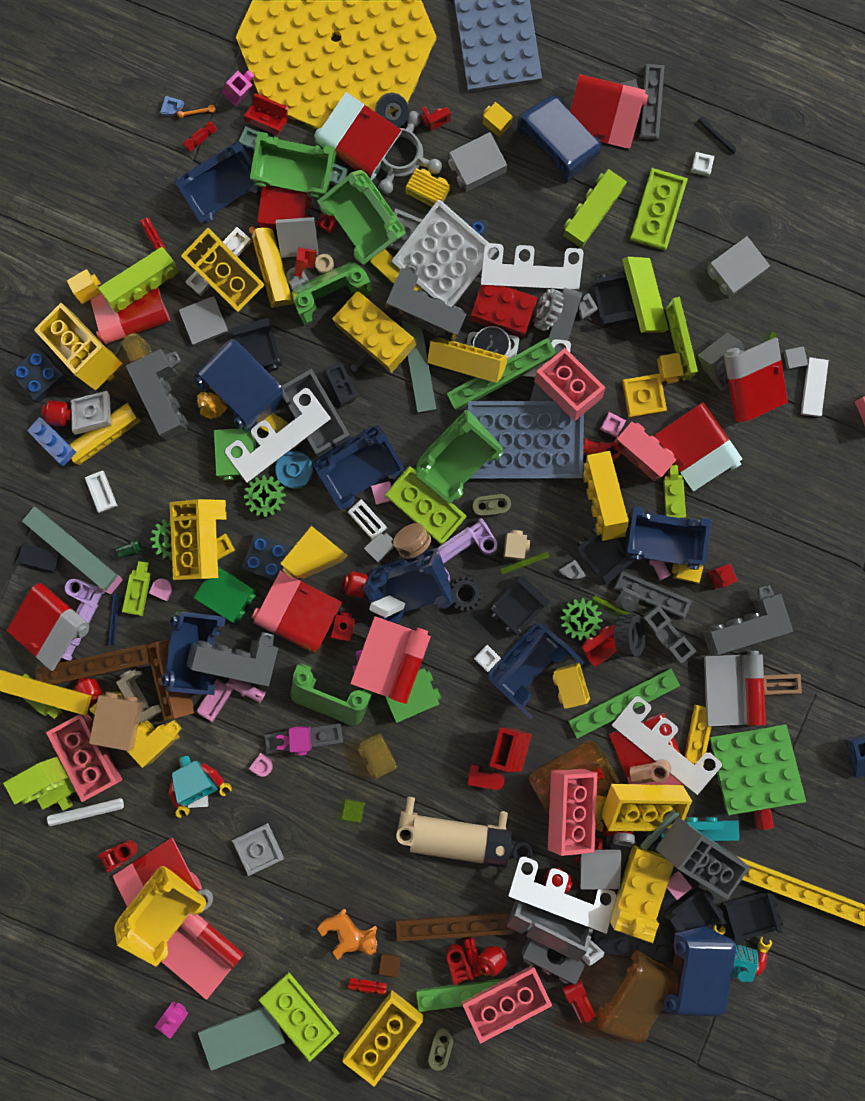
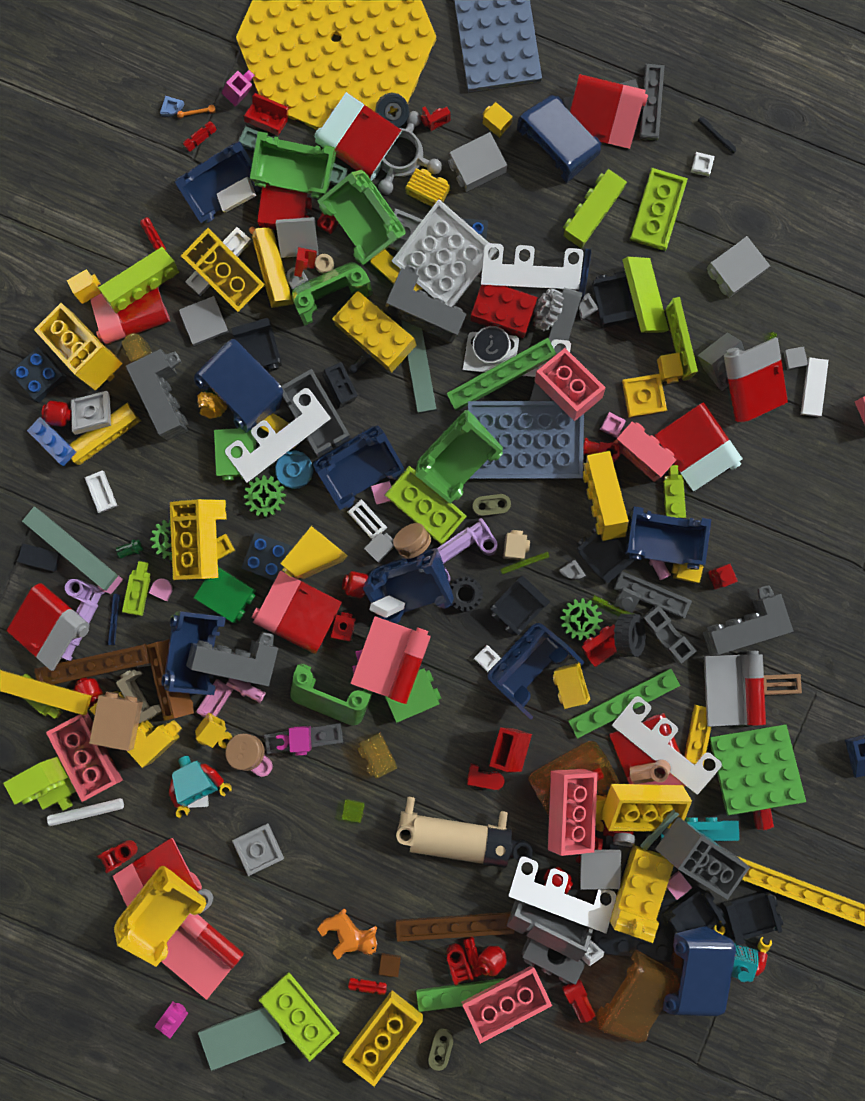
(212, 731): none -> yellow brick
(236, 194): none -> white tile
(245, 752): none -> medium nougat head
(467, 359): yellow brick -> none
(585, 271): none -> dark blue piece

